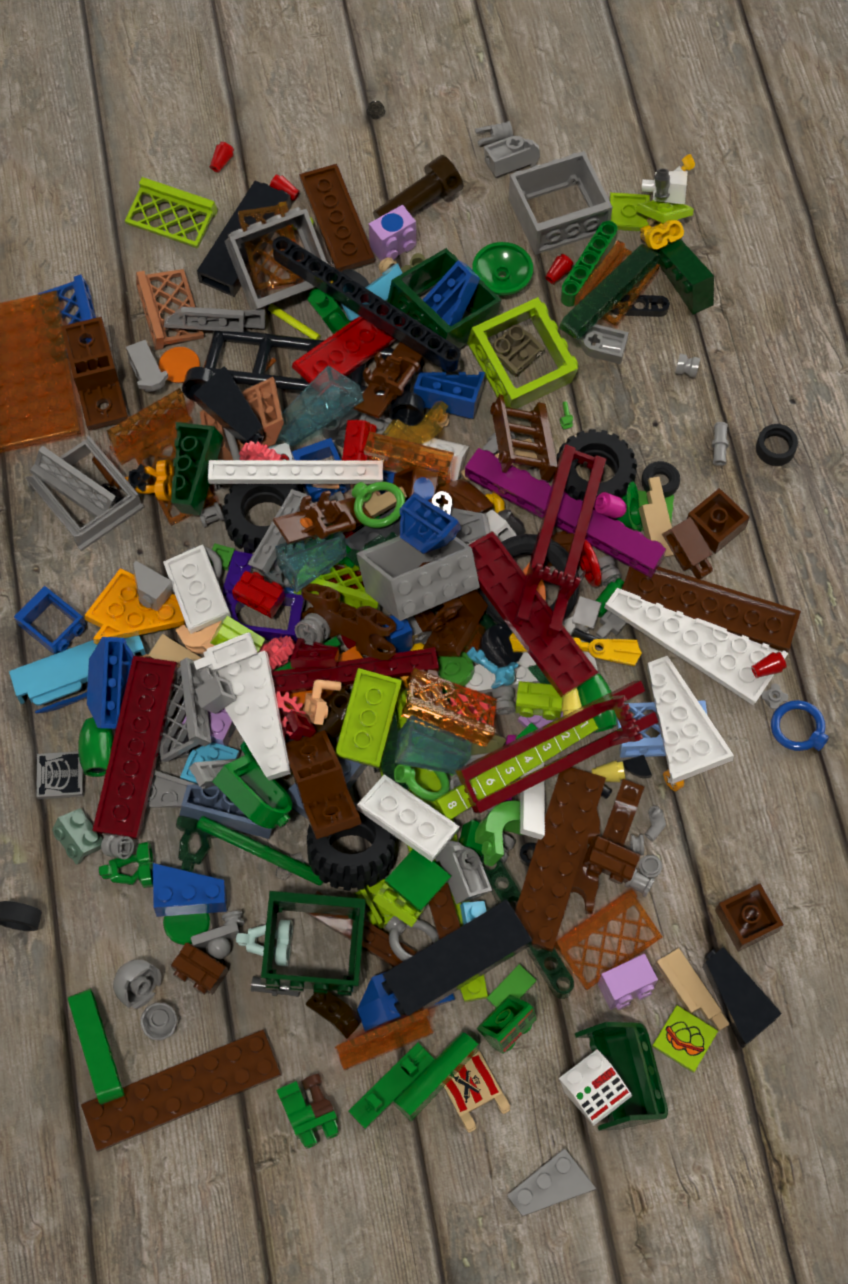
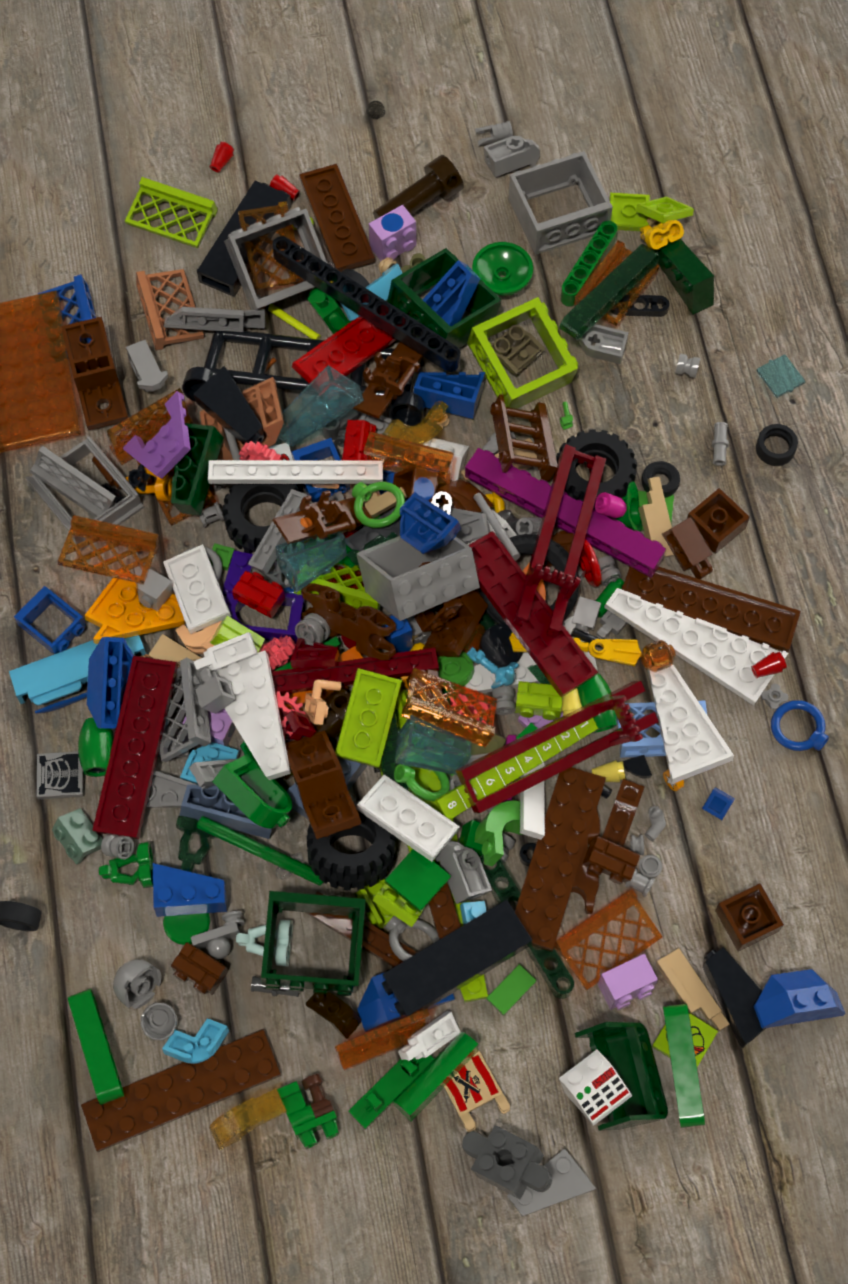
(113, 536): none -> clear orange fence
(167, 445): none -> medium lavender wing
(178, 362): orange piece -> none
(196, 1048): none -> medium azure plate
(245, 1117): none -> clear yellow arch
(430, 1037): none -> white hinge
(496, 526): none -> light grey bar
(507, 1023): green slope -> none
(507, 1162): none -> dark grey brick
(528, 525): none -> light grey hinge
(559, 268): red cone -> none
(657, 656): none -> clear orange head
(670, 185): torso -> none
(684, 1065): none -> green beam
(718, 803): none -> blue slope
(780, 376): none -> clear light blue piece
(796, 999): none -> blue wedge

